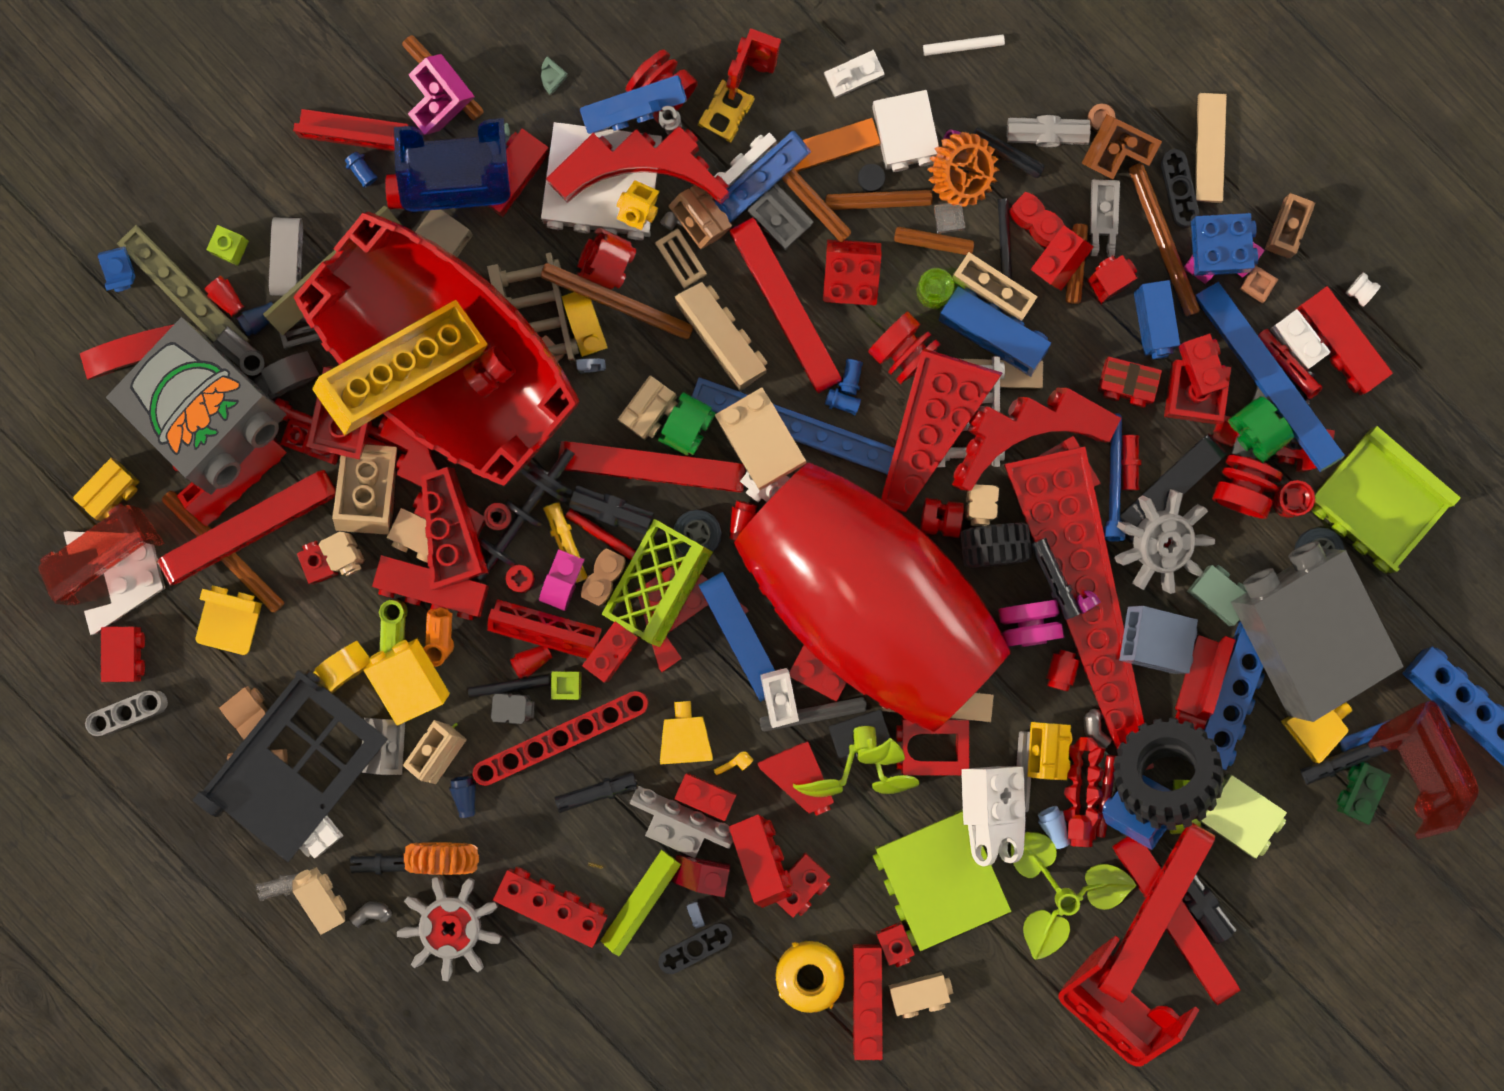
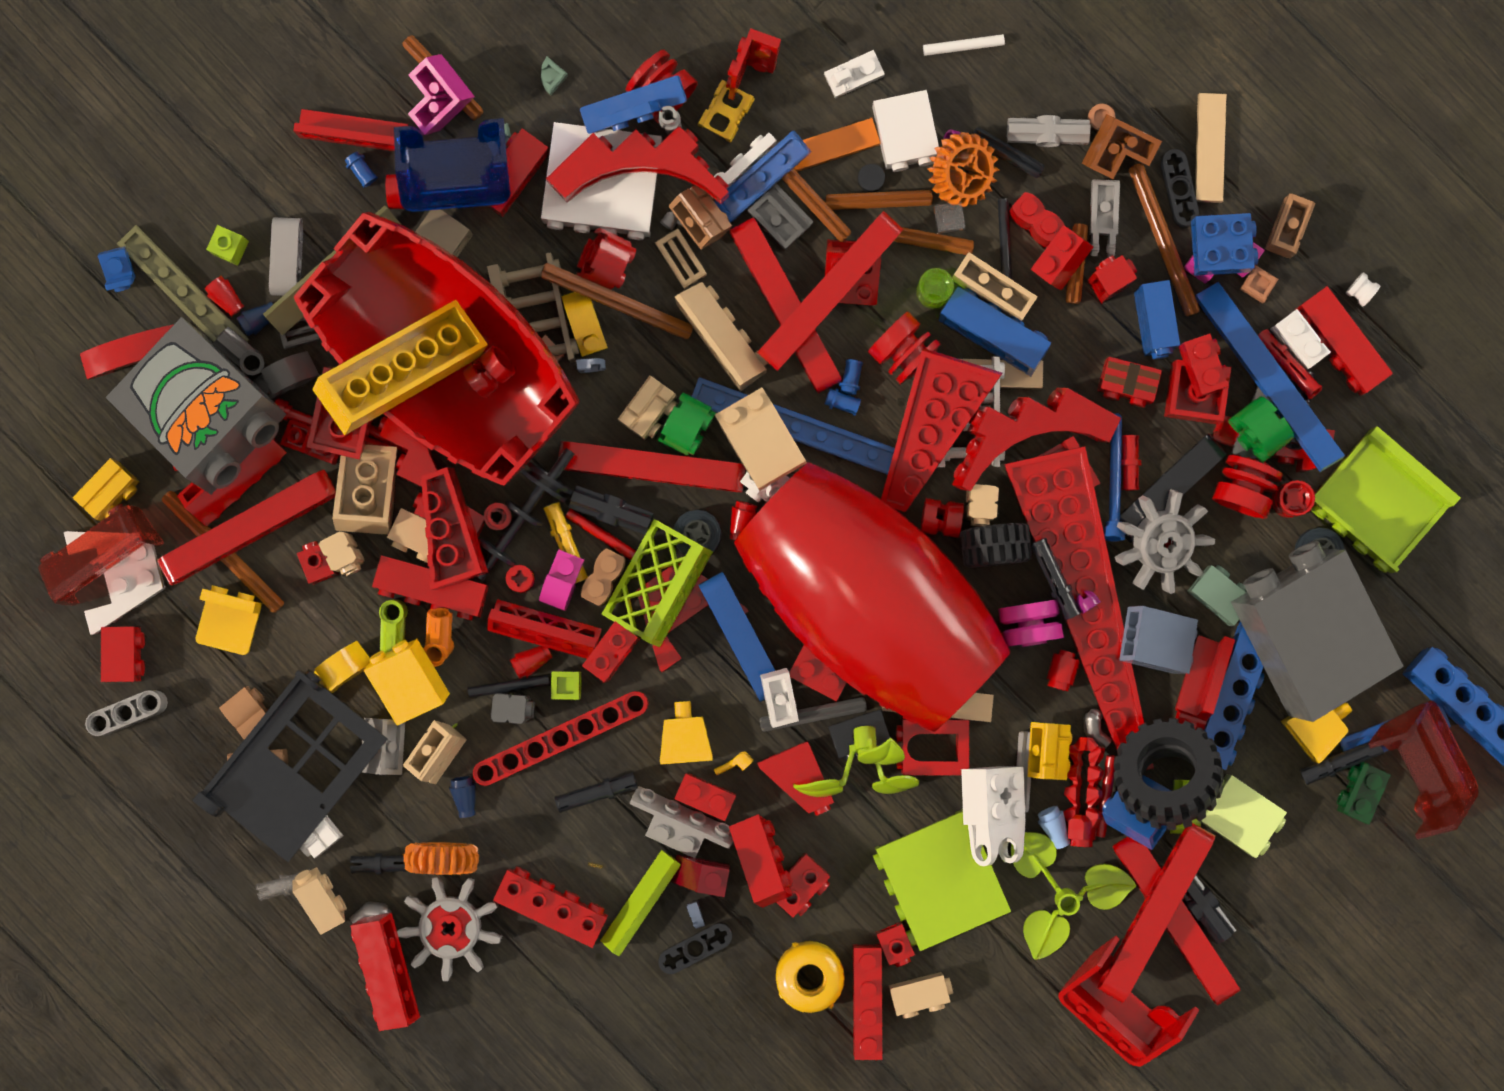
(385, 971): none -> red brick
(637, 205): yellow brick -> none
(830, 290): none -> red beam

